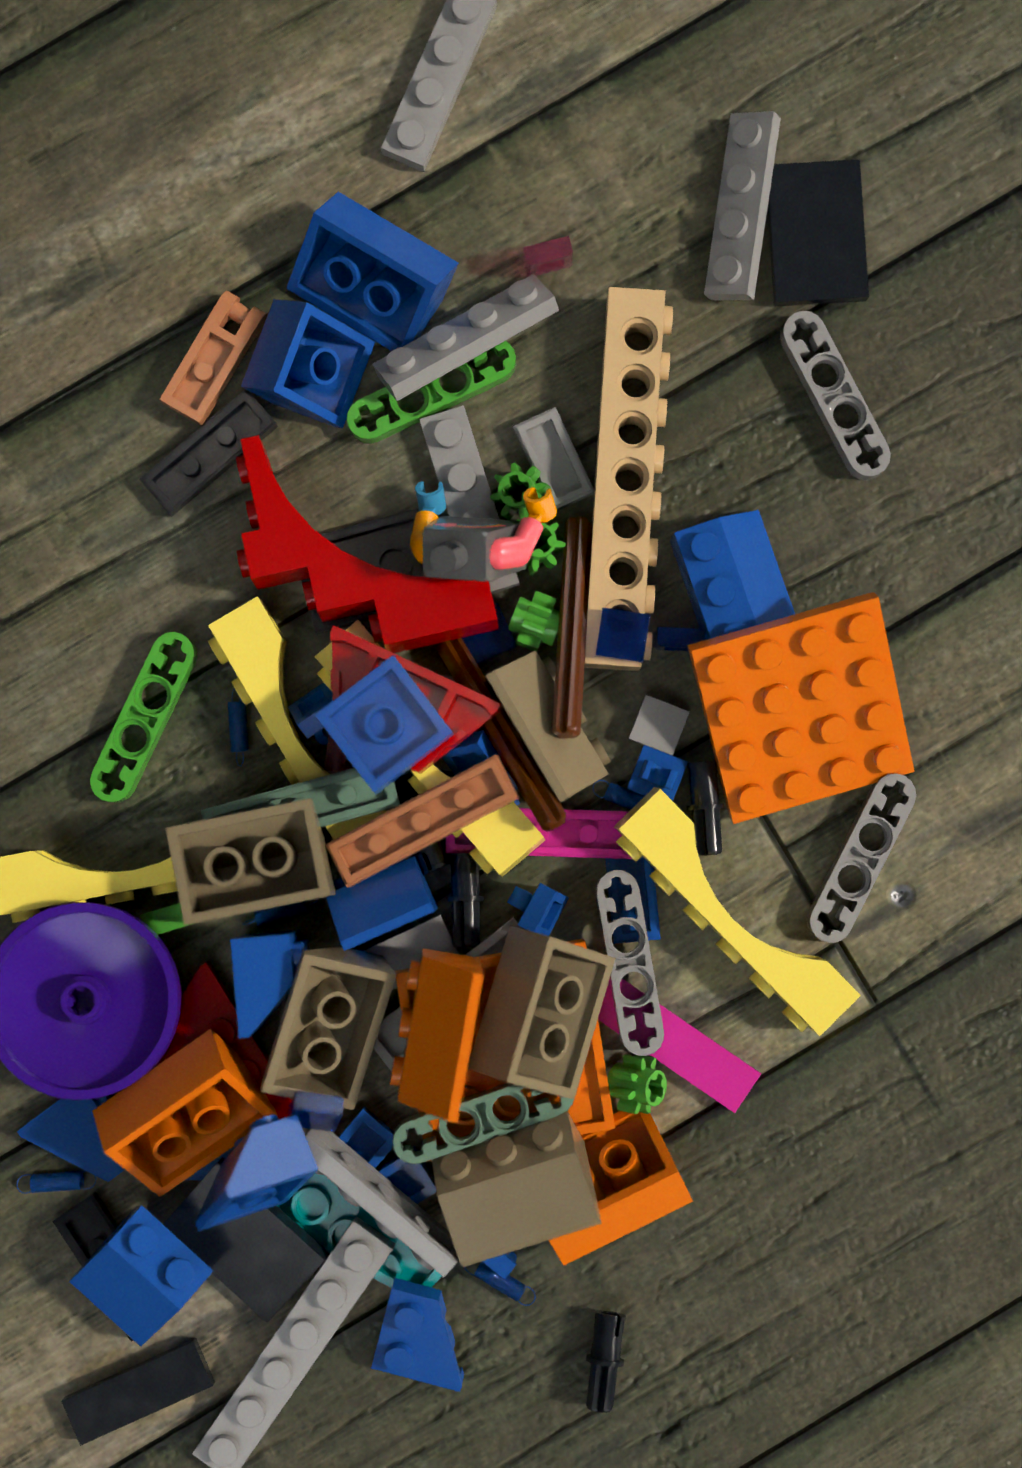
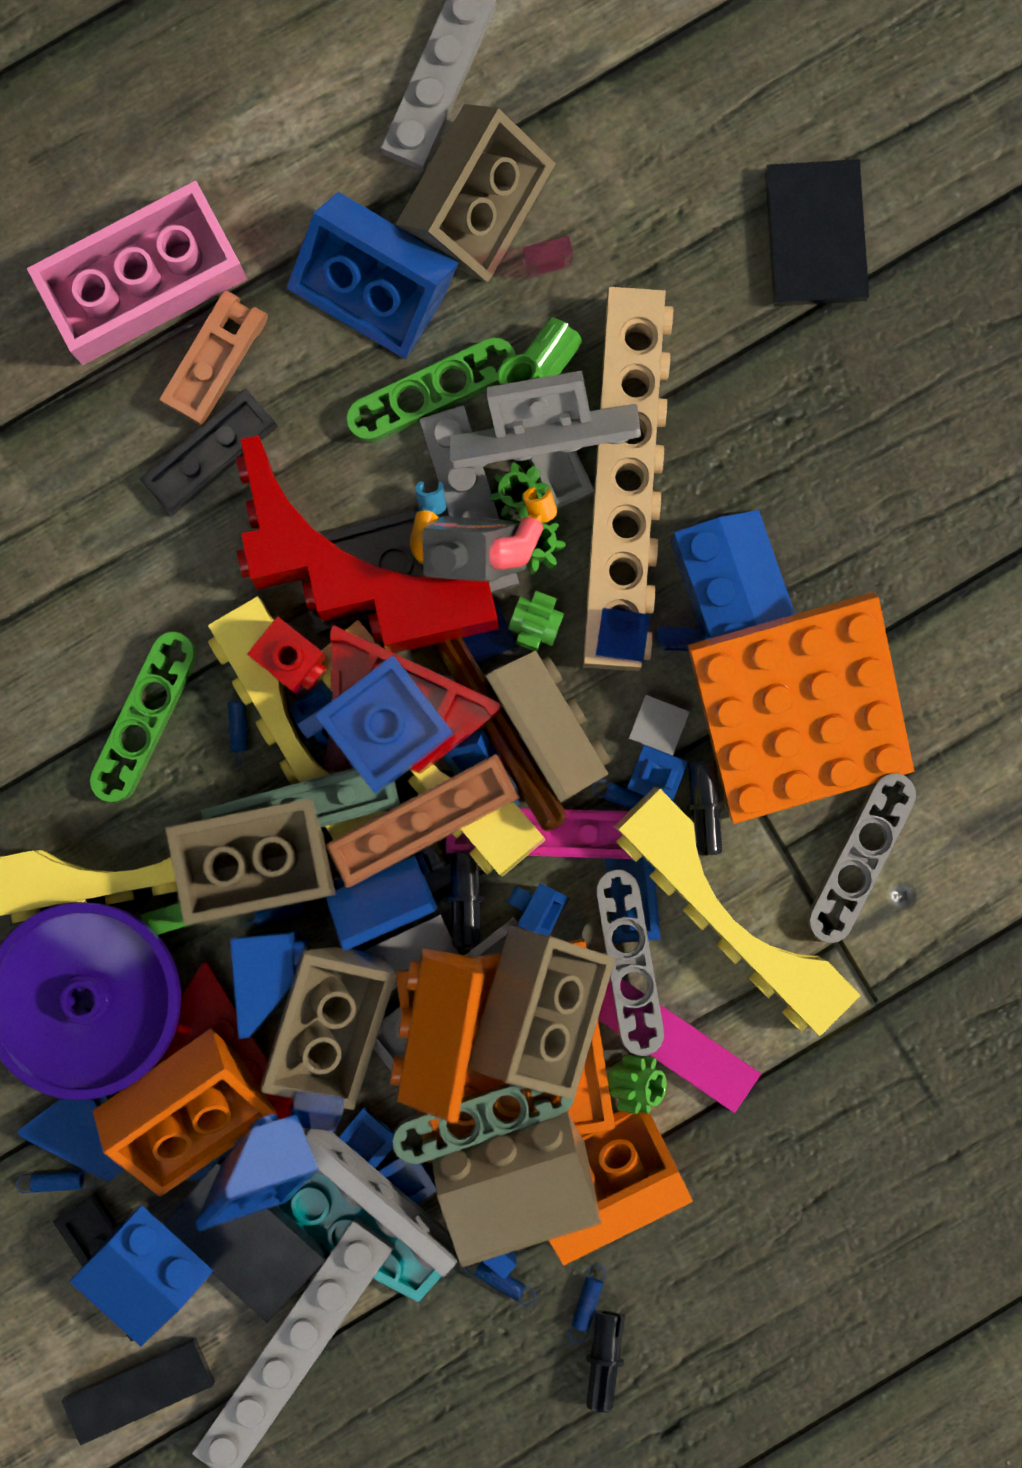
(137, 273): none -> bright pink brick
(289, 657): none -> red brick
(308, 362): blue slope -> none
(417, 1338): blue wing -> none
(465, 337): light grey plate -> none
(477, 190): none -> dark tan slope
(542, 419): none -> light grey bracket
(544, 356): none -> bright green piece
(572, 628): reddish brown axle -> none
(587, 1304): none -> blue piece
(742, 206): light grey plate -> none
(842, 392): light grey beam -> none

